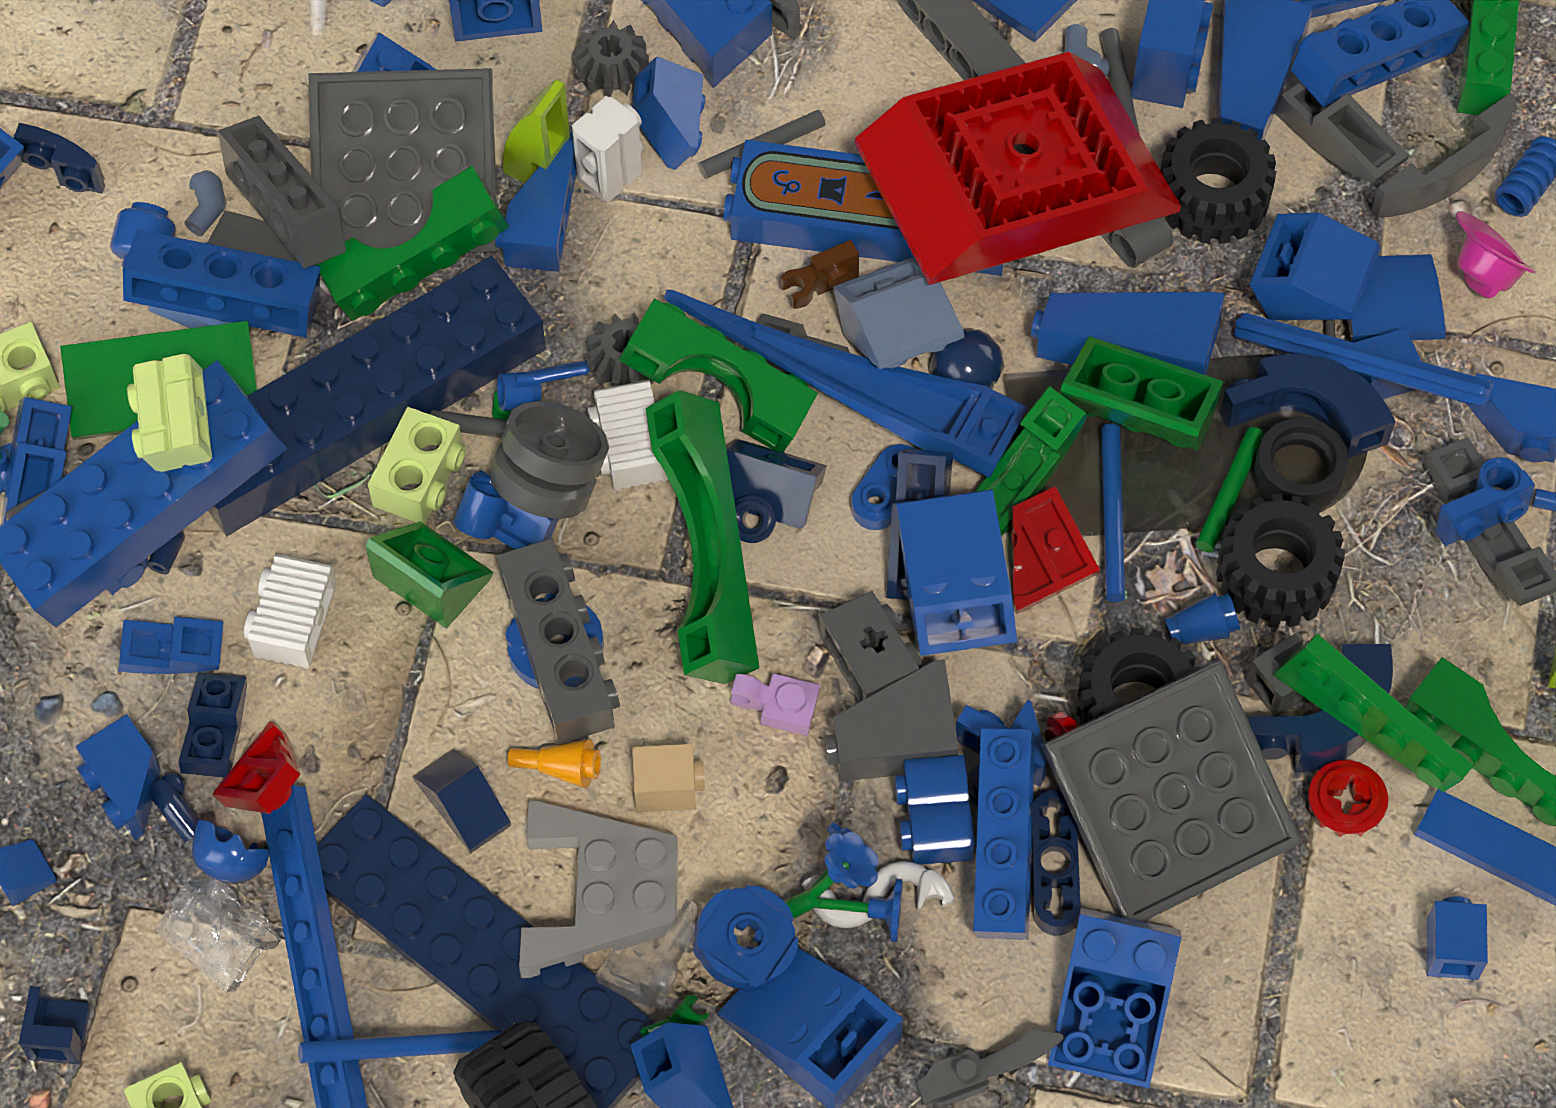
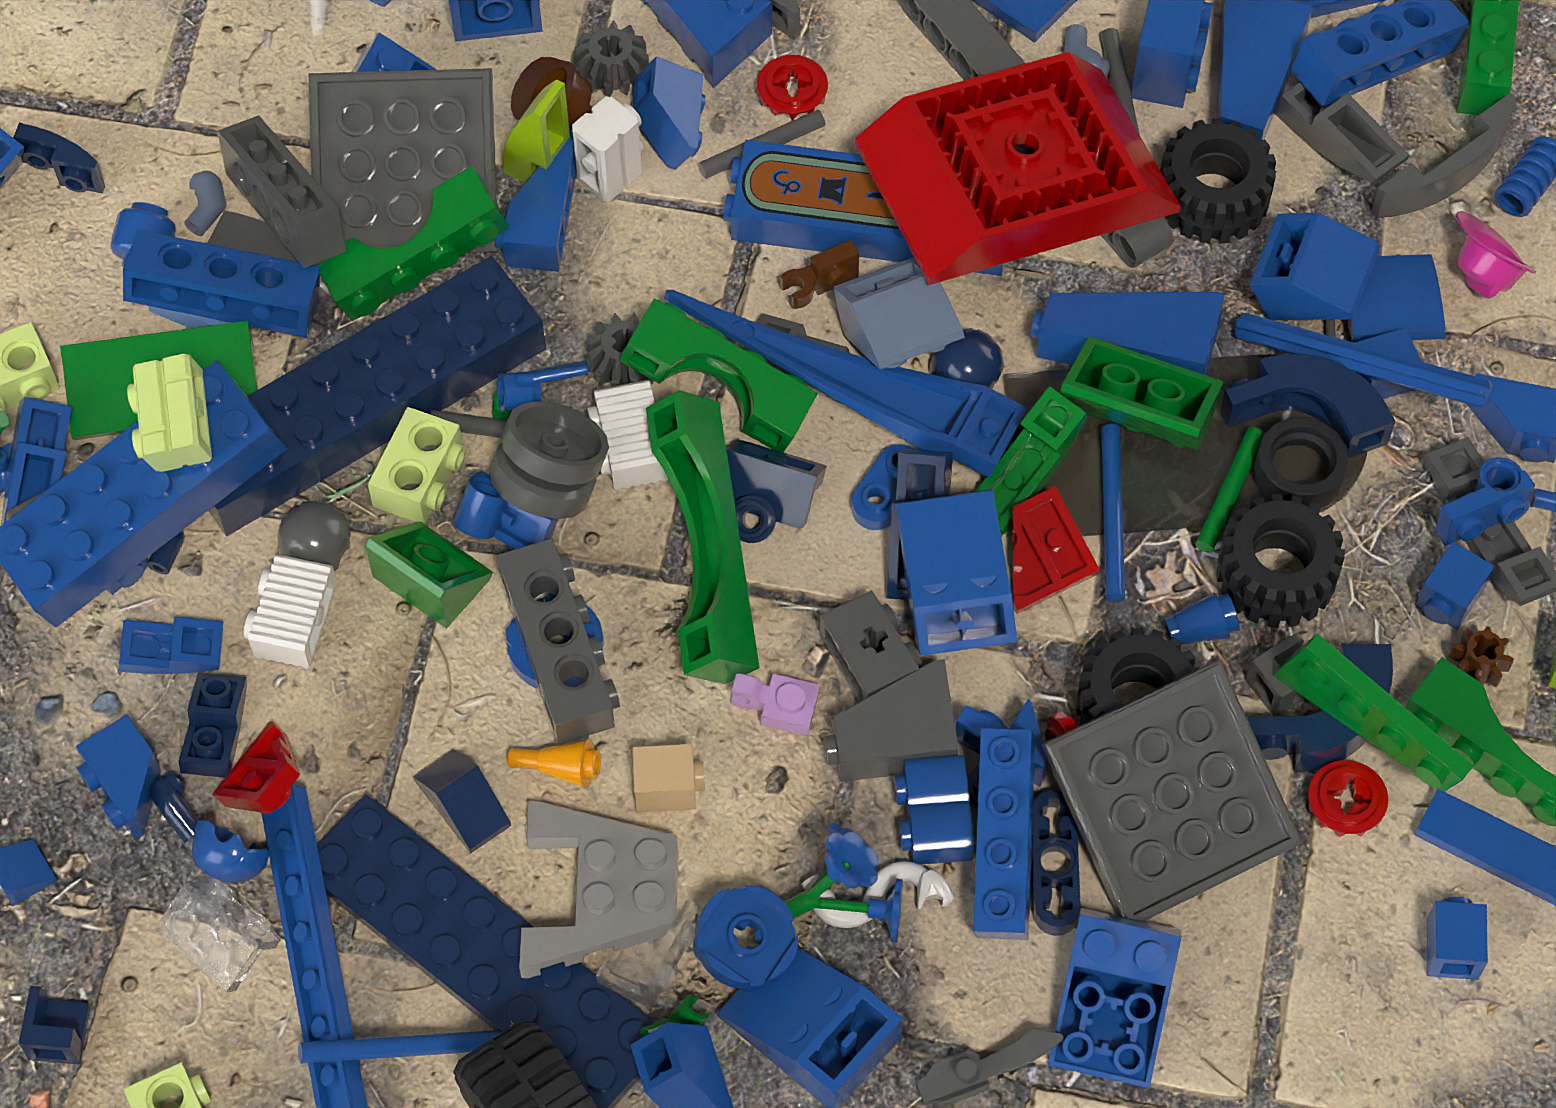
(314, 533): none -> dark grey hair
(542, 73): none -> reddish brown piece
(810, 81): none -> red gear
(1454, 586): none -> blue brick
(1482, 655): none -> reddish brown gear

